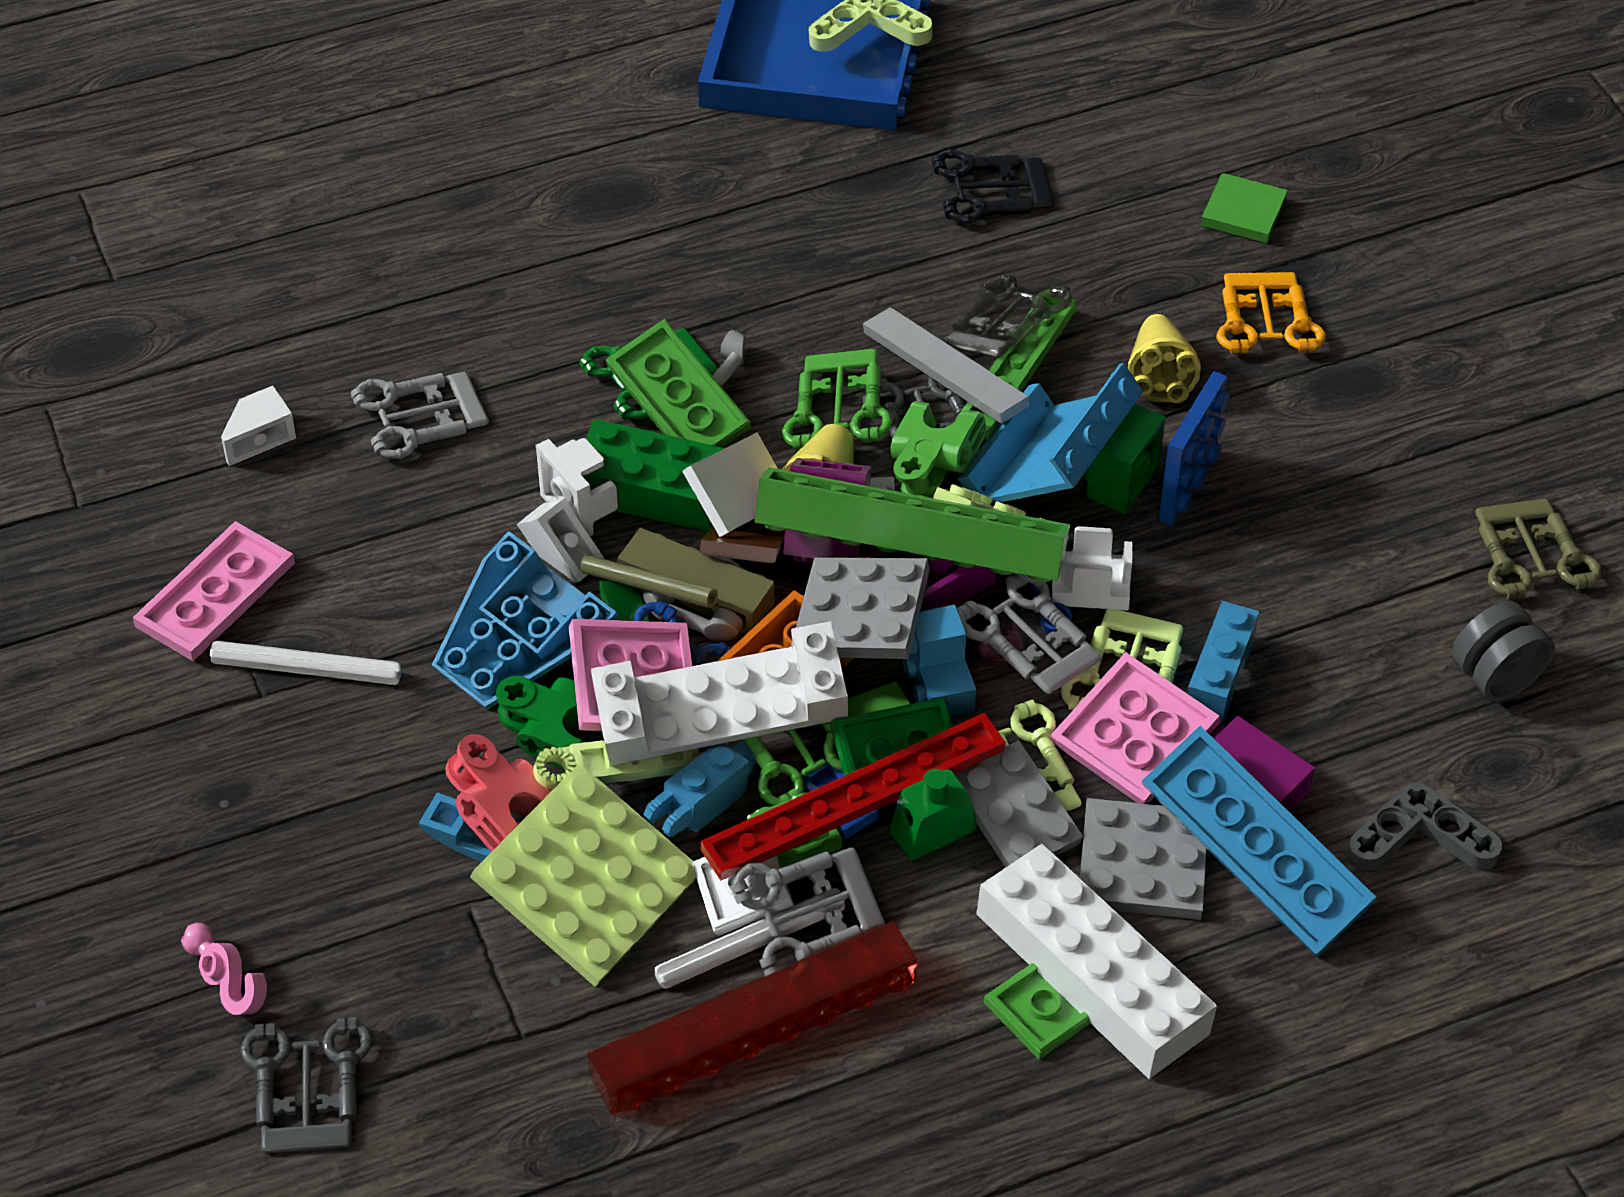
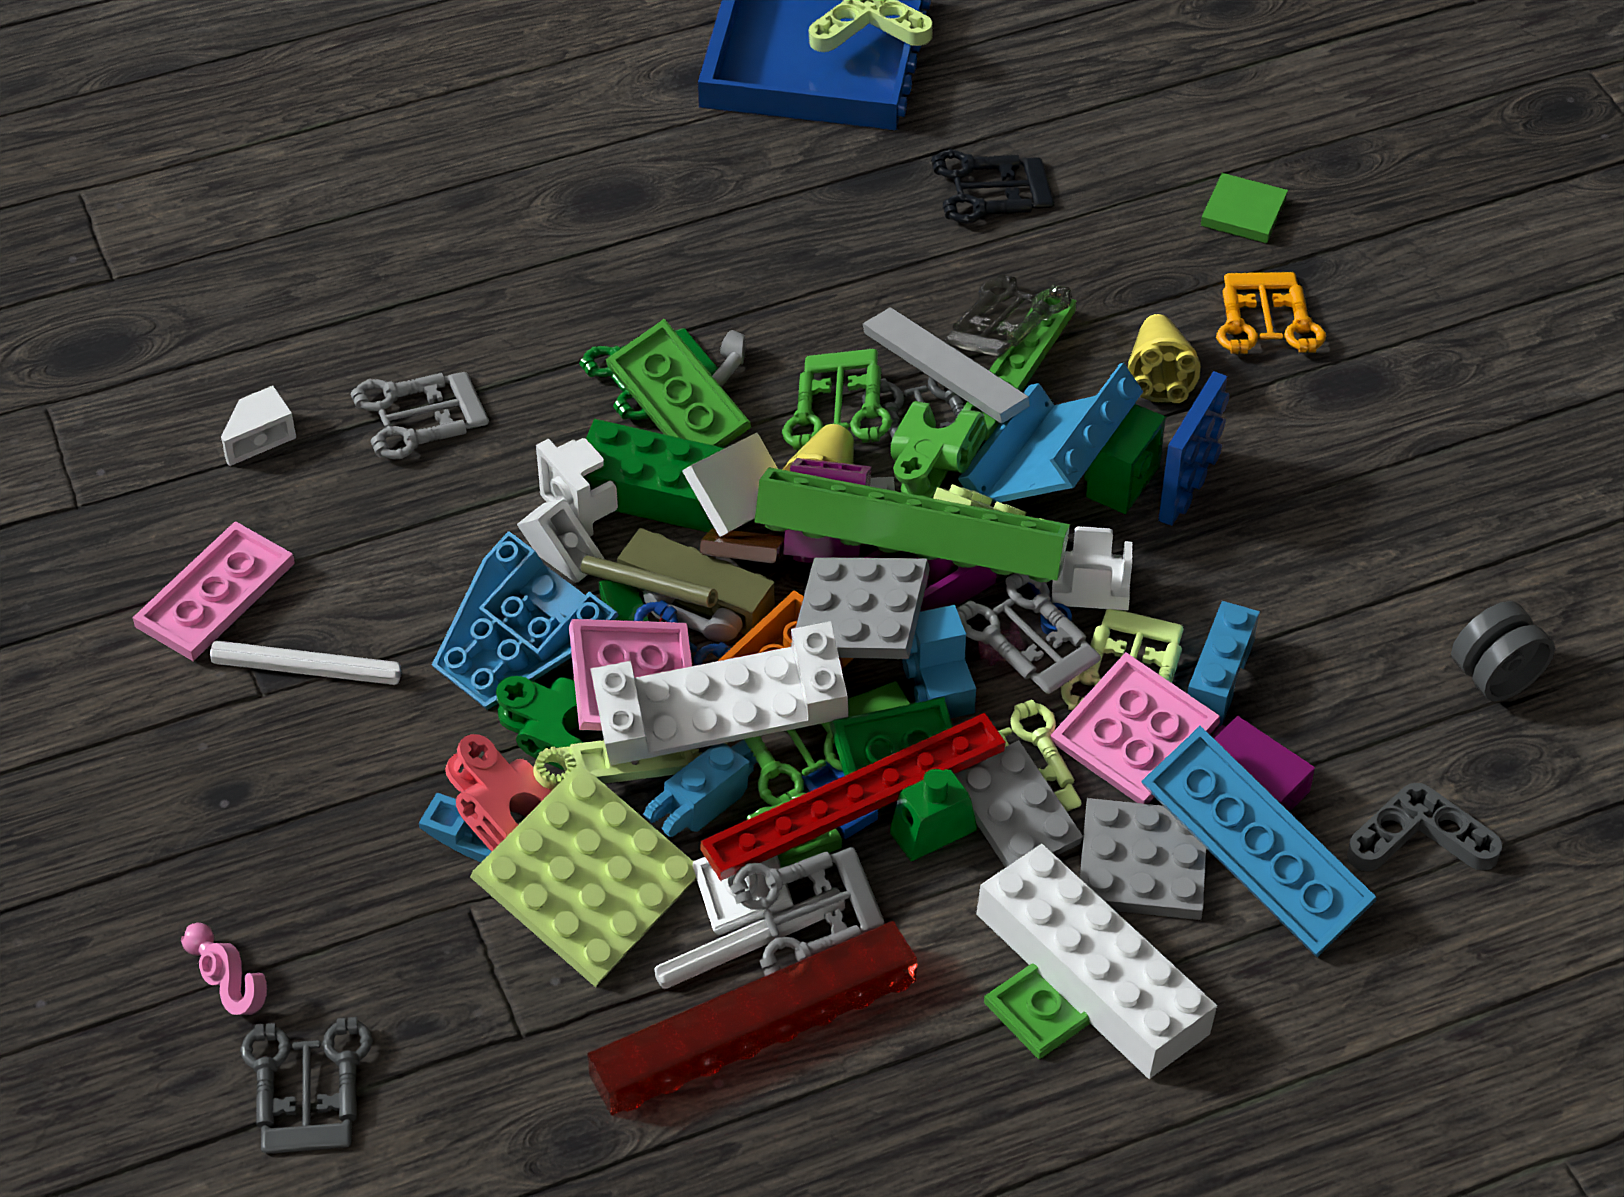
(1555, 529): olive piece -> none

